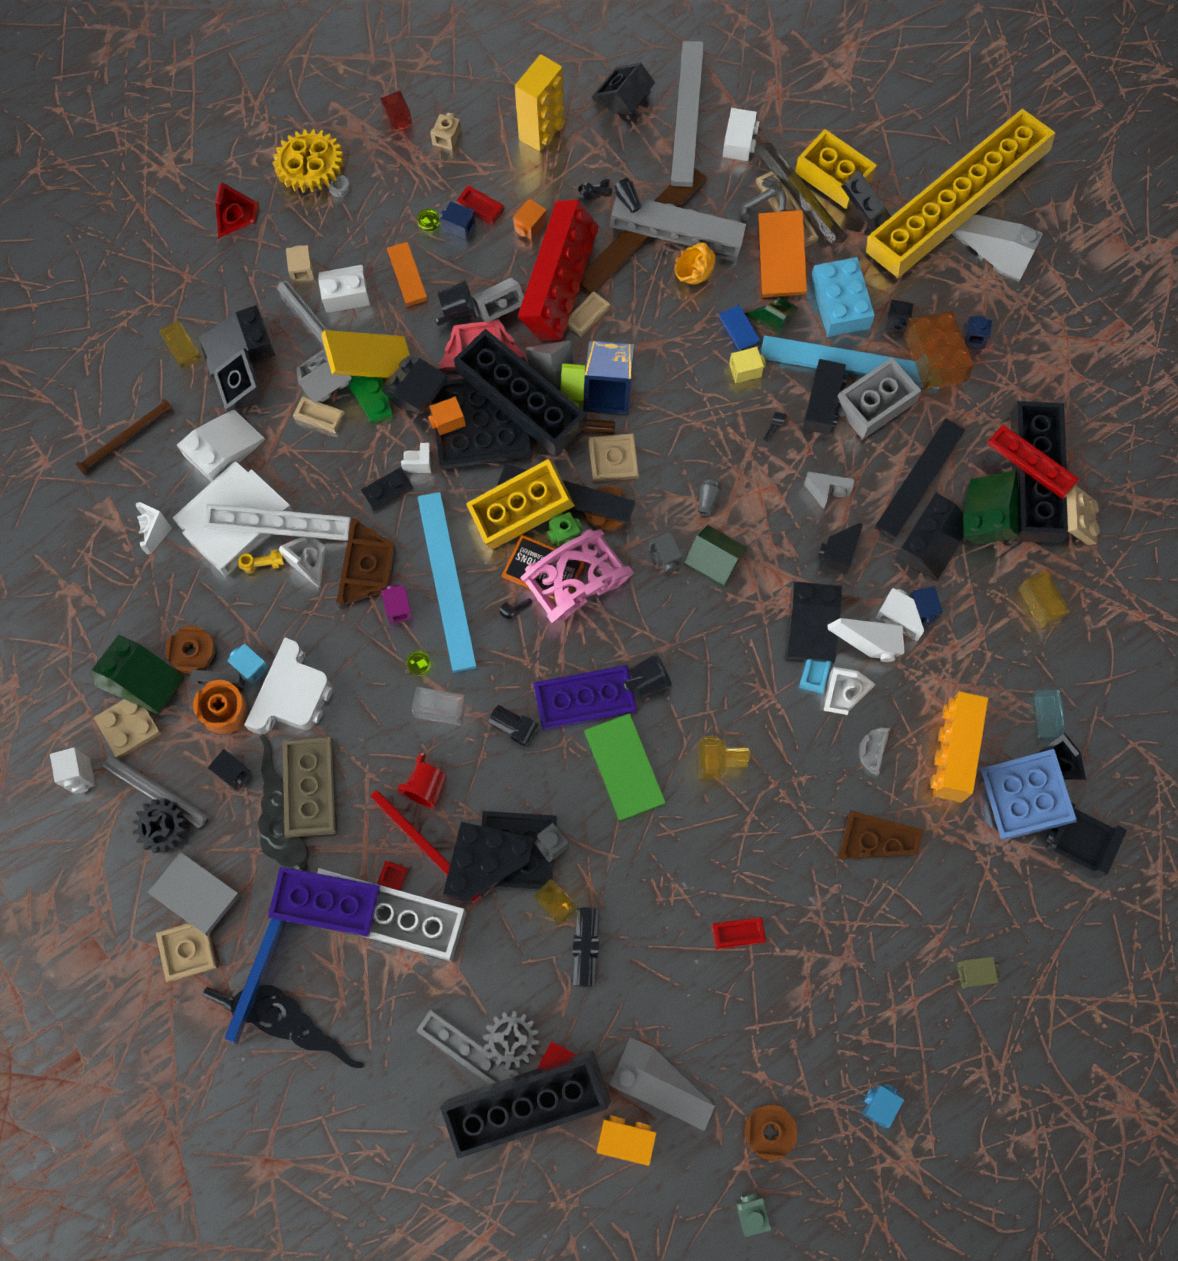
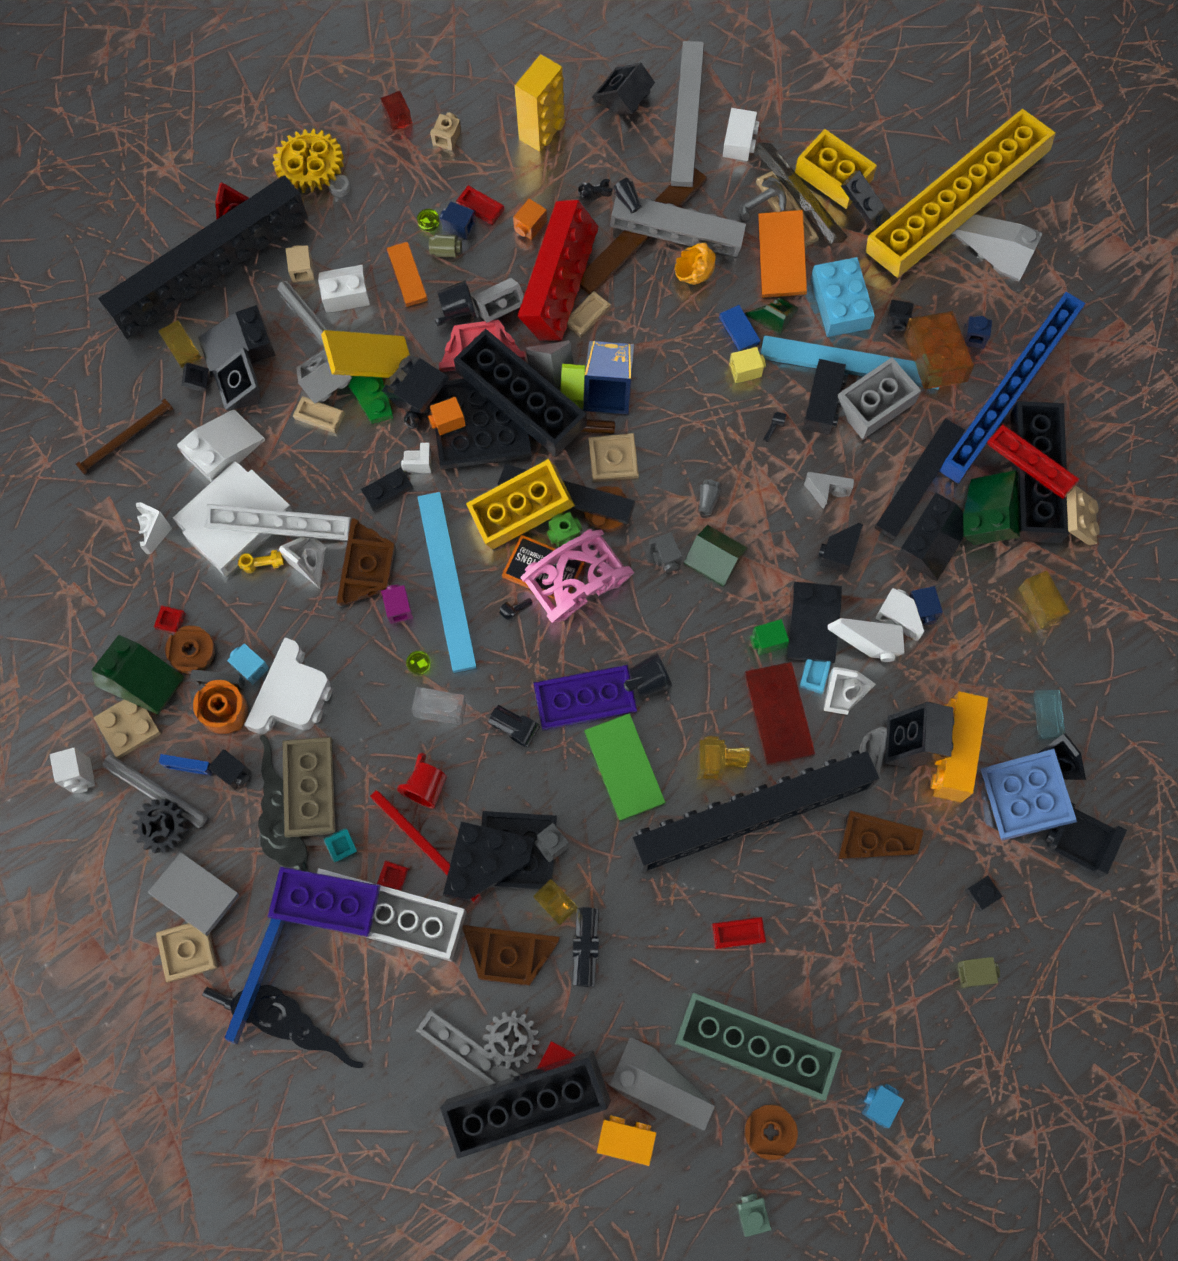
(169, 619): none -> red tile
(185, 764): none -> blue tile
(195, 377): none -> black plate
(204, 257): none -> black brick
(340, 845): none -> teal plate
(413, 419): none -> black arm
(445, 245): none -> olive brick
(507, 954): none -> reddish brown wing
(754, 811): none -> black brick
(758, 1047): none -> sand green brick
(769, 637): none -> green brick
(779, 713): none -> clear red plate
(919, 735): none -> black brick
(984, 893): none -> black plate
(1011, 387): none -> blue brick

